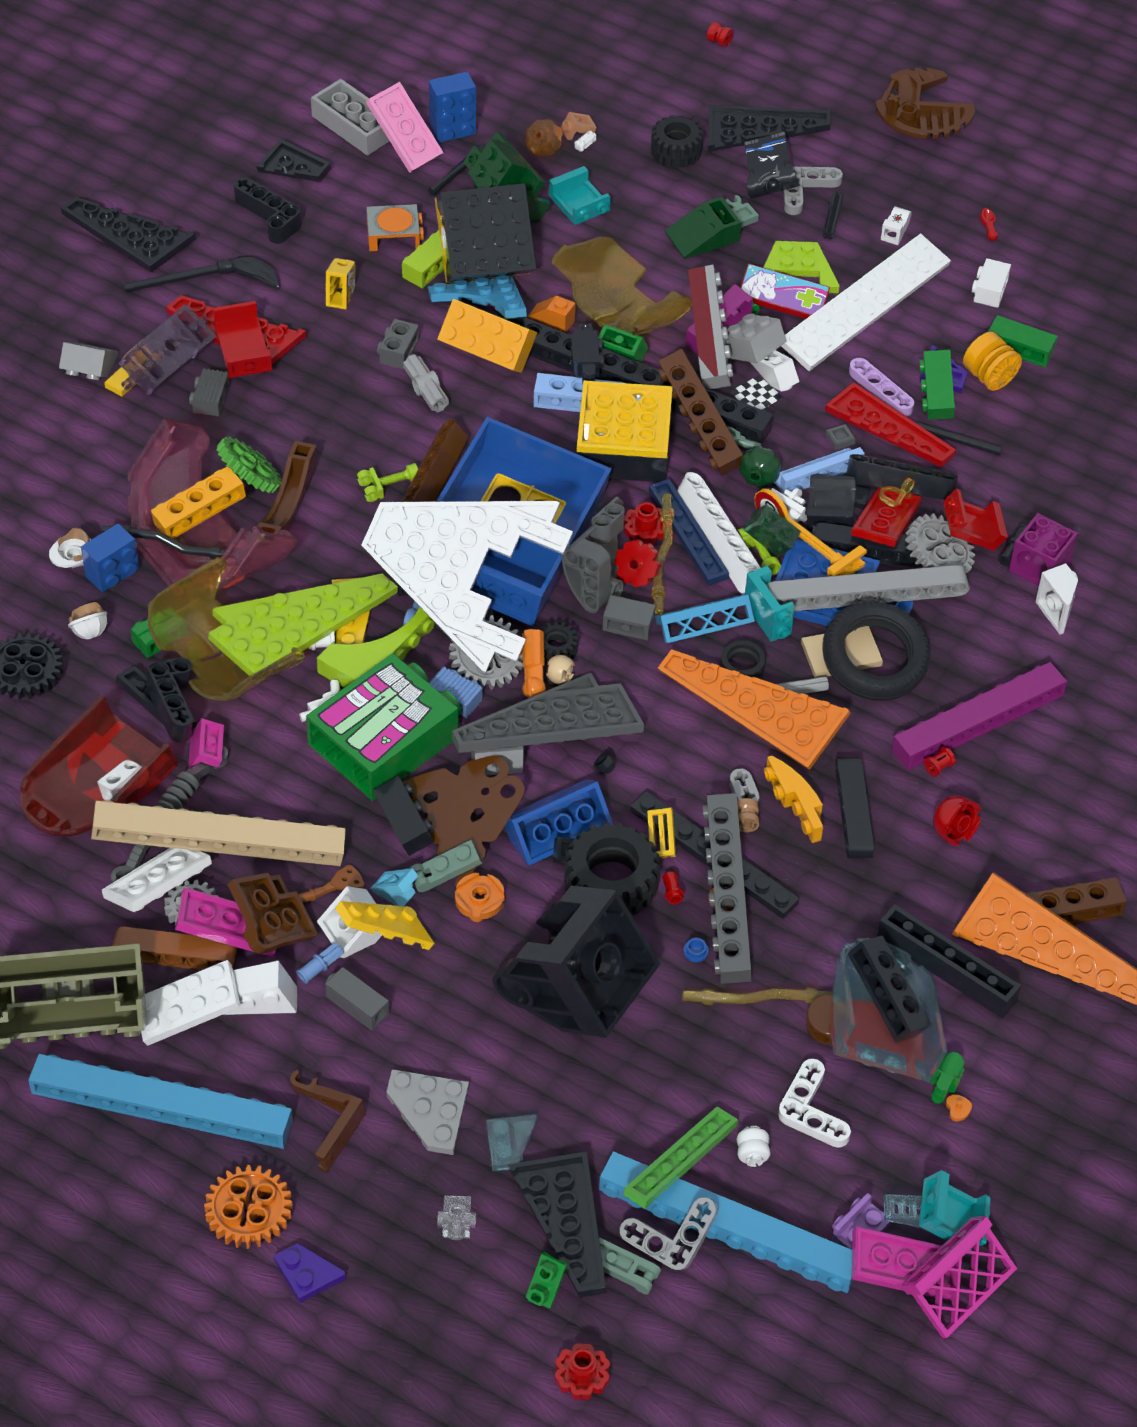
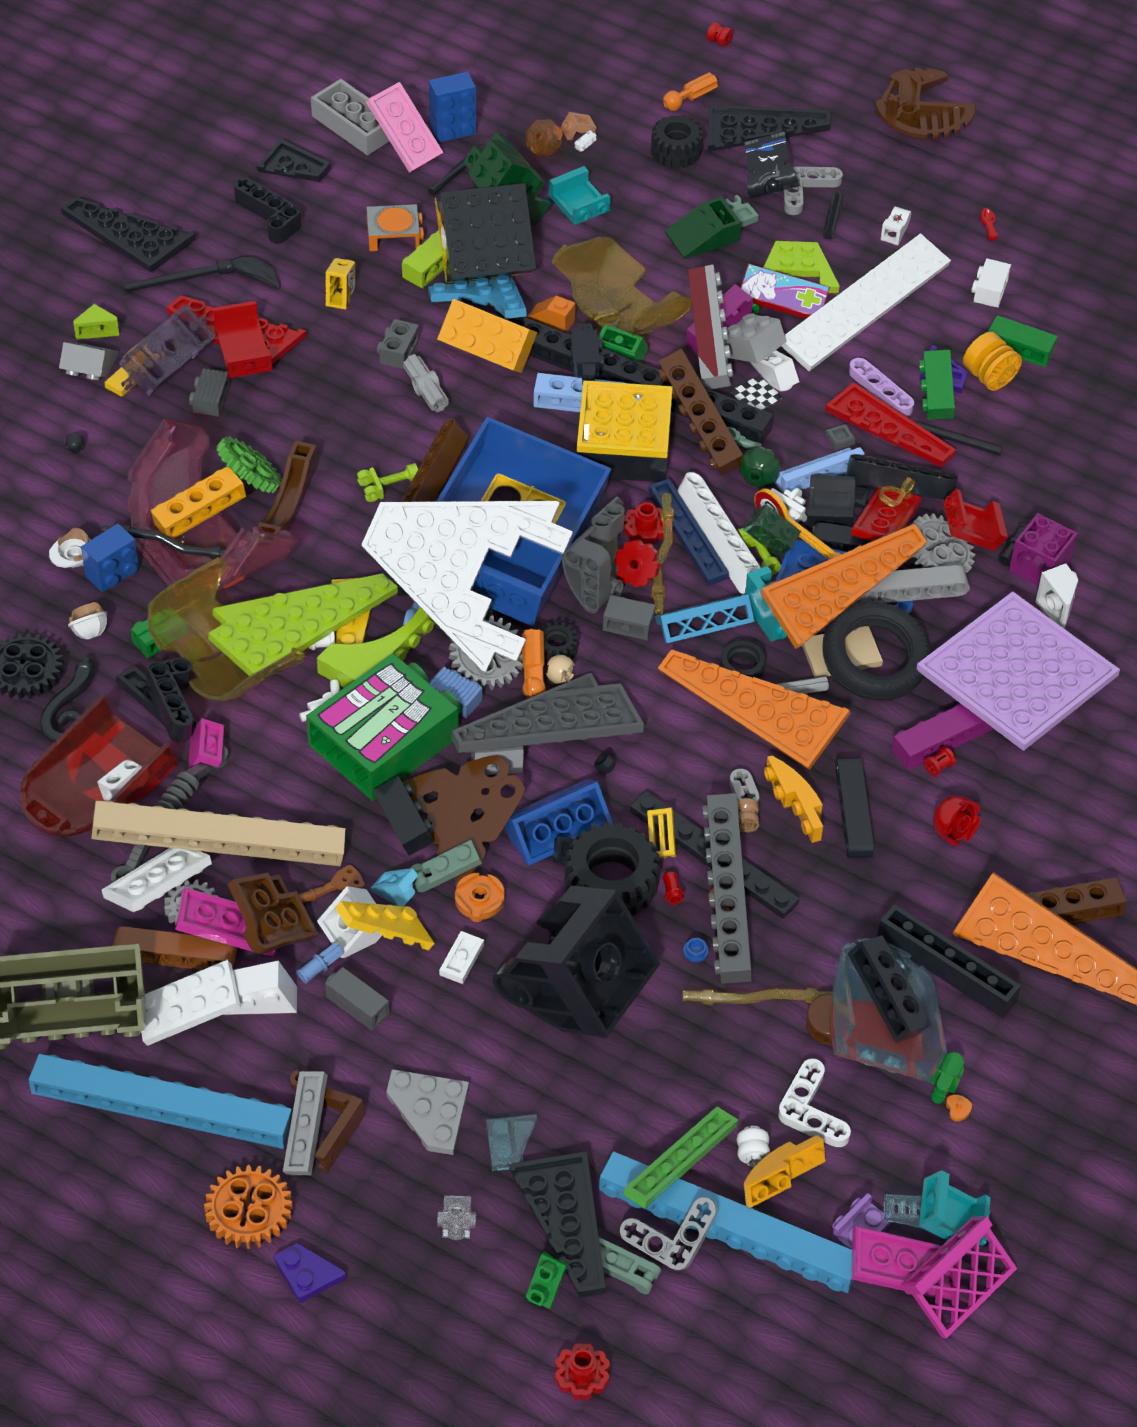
(74, 442): none -> black hinge
(82, 678): none -> black plant
(95, 323): none -> lime slope
(305, 1123): none -> light grey plate
(461, 957): none -> white plate
(691, 91): none -> orange piece
(777, 1169): none -> light orange slope
(819, 594): none -> orange wing
(1018, 670): none -> lavender plate

